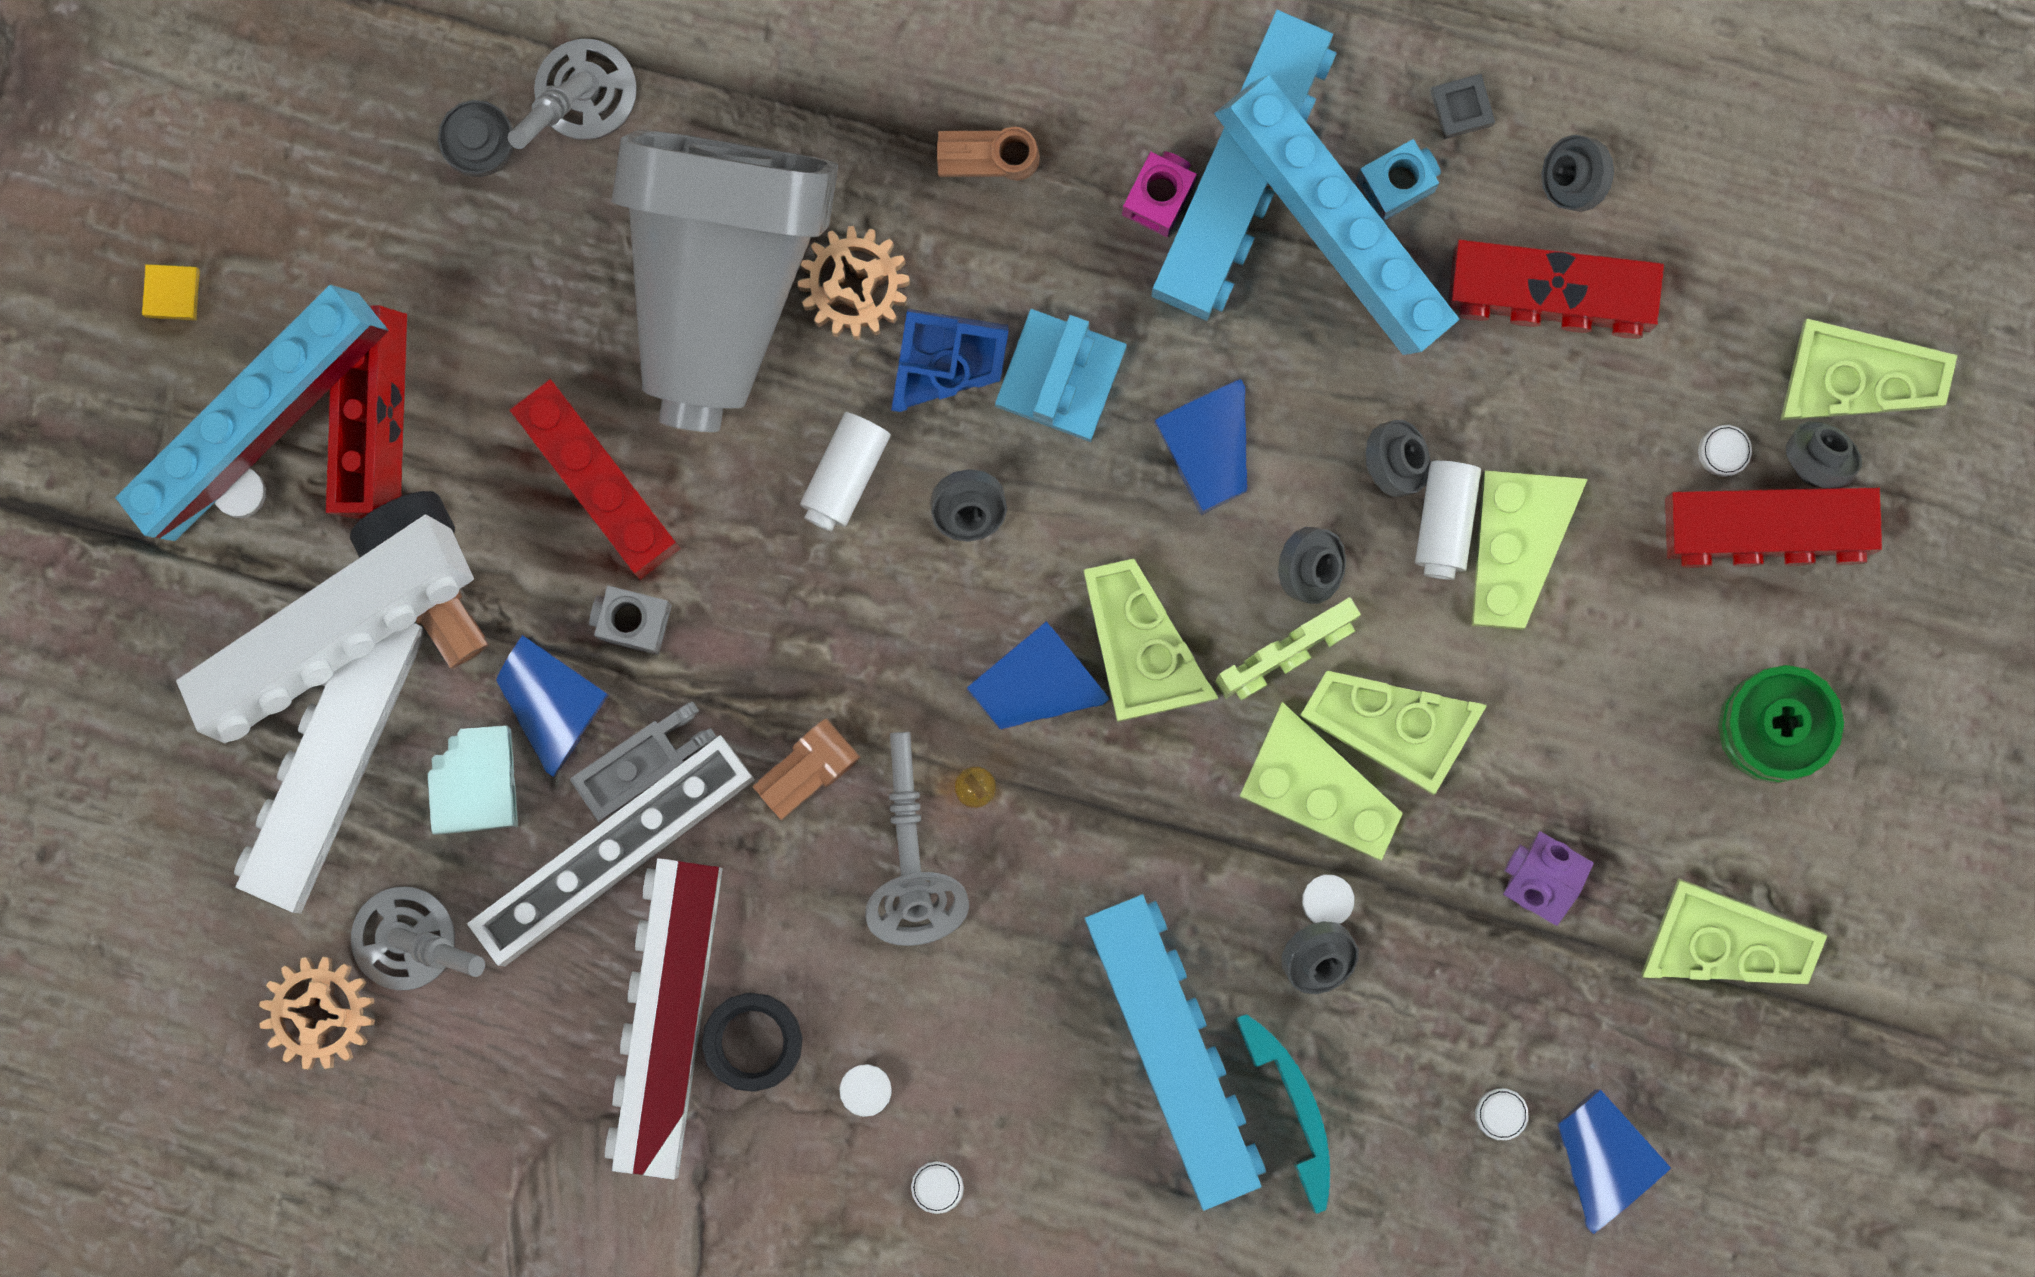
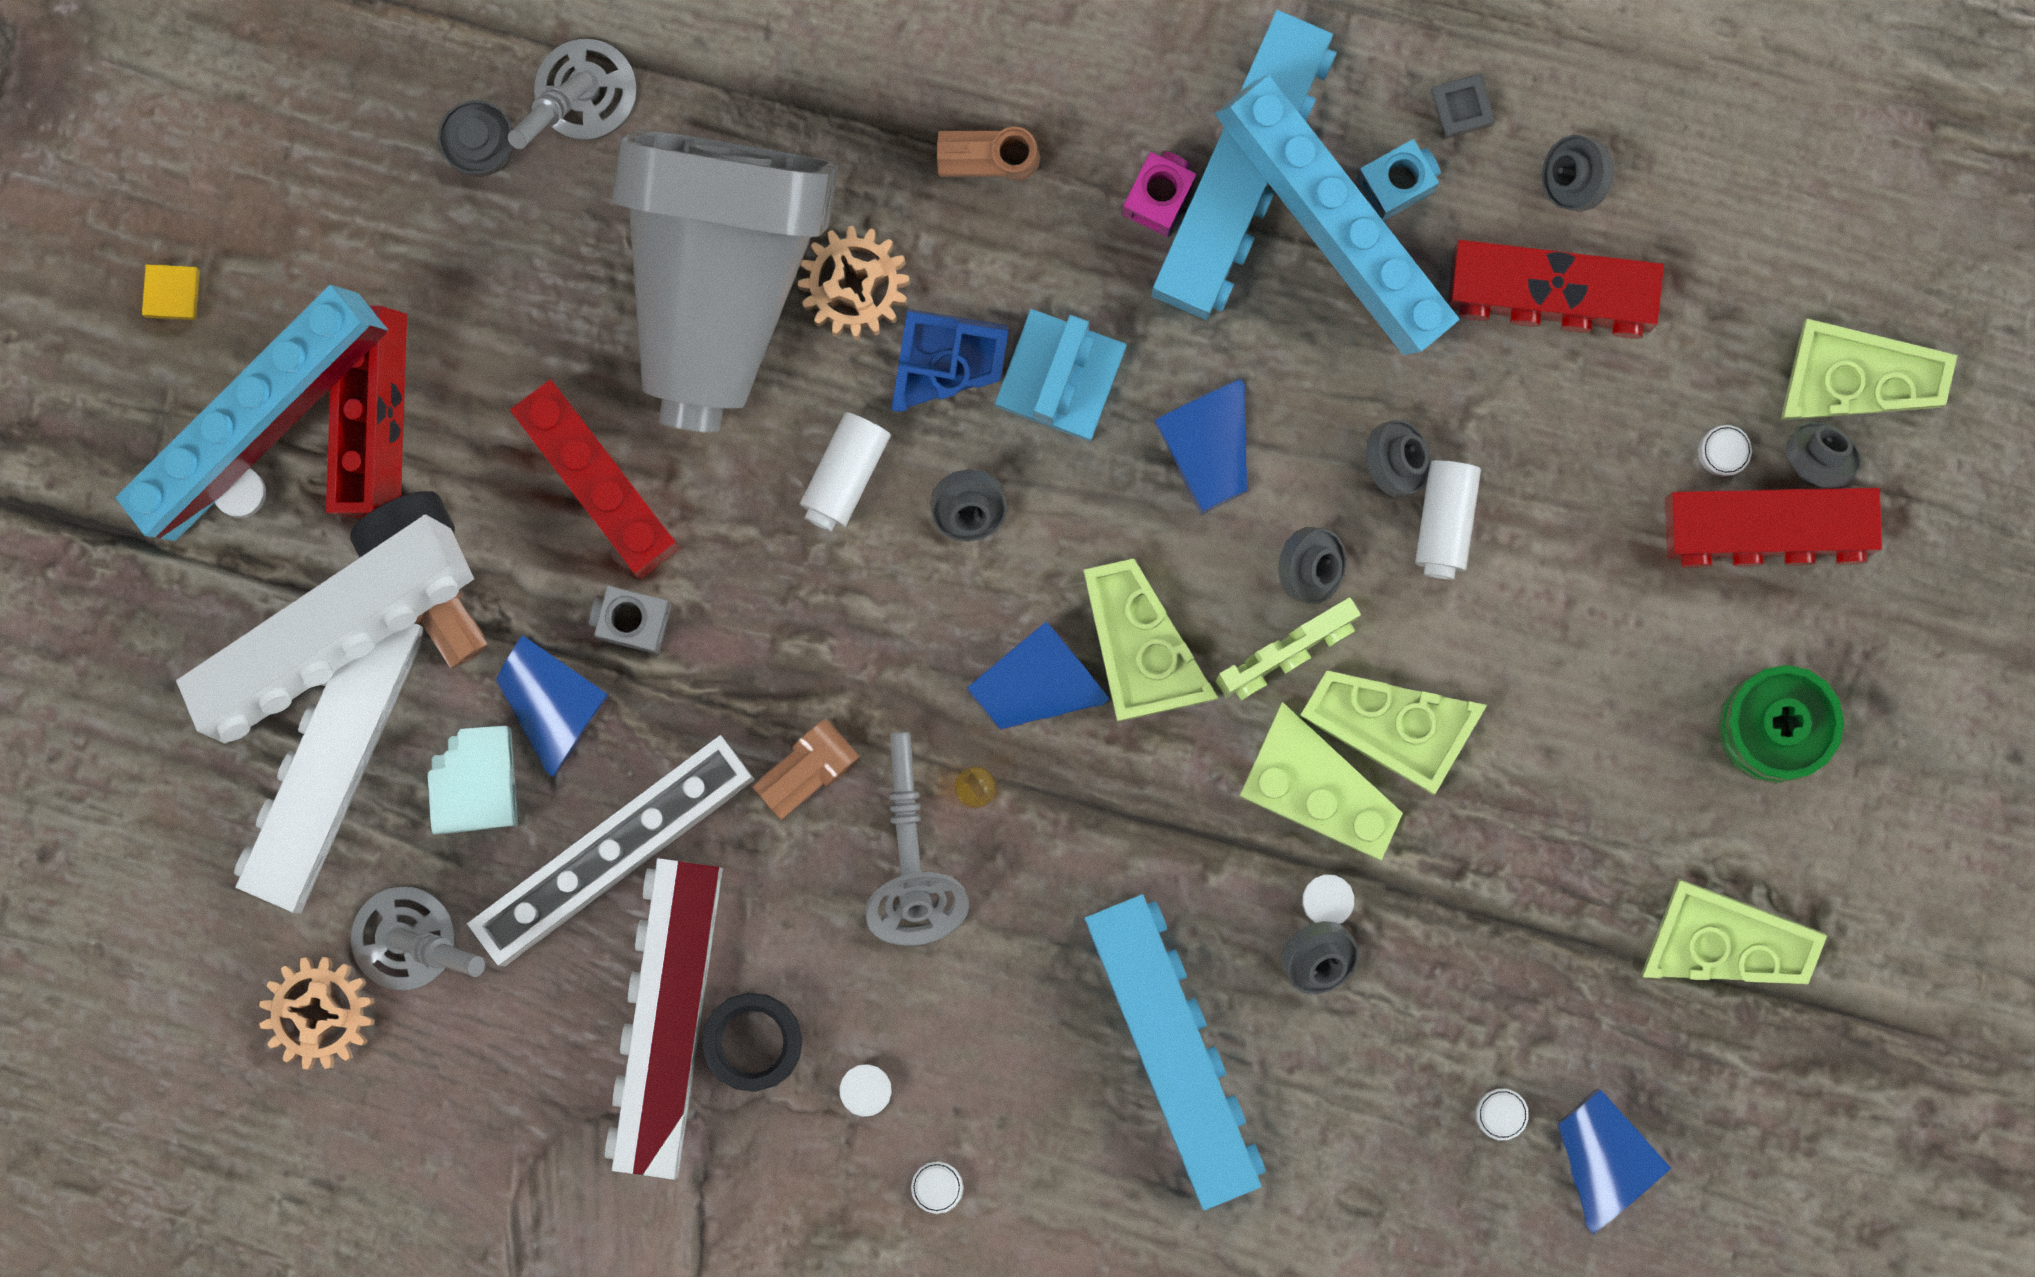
(637, 764): light grey hinge -> none
(1314, 1170): teal slope -> none
(1517, 542): yellowish green wing -> none
(1546, 877): medium lavender brick -> none

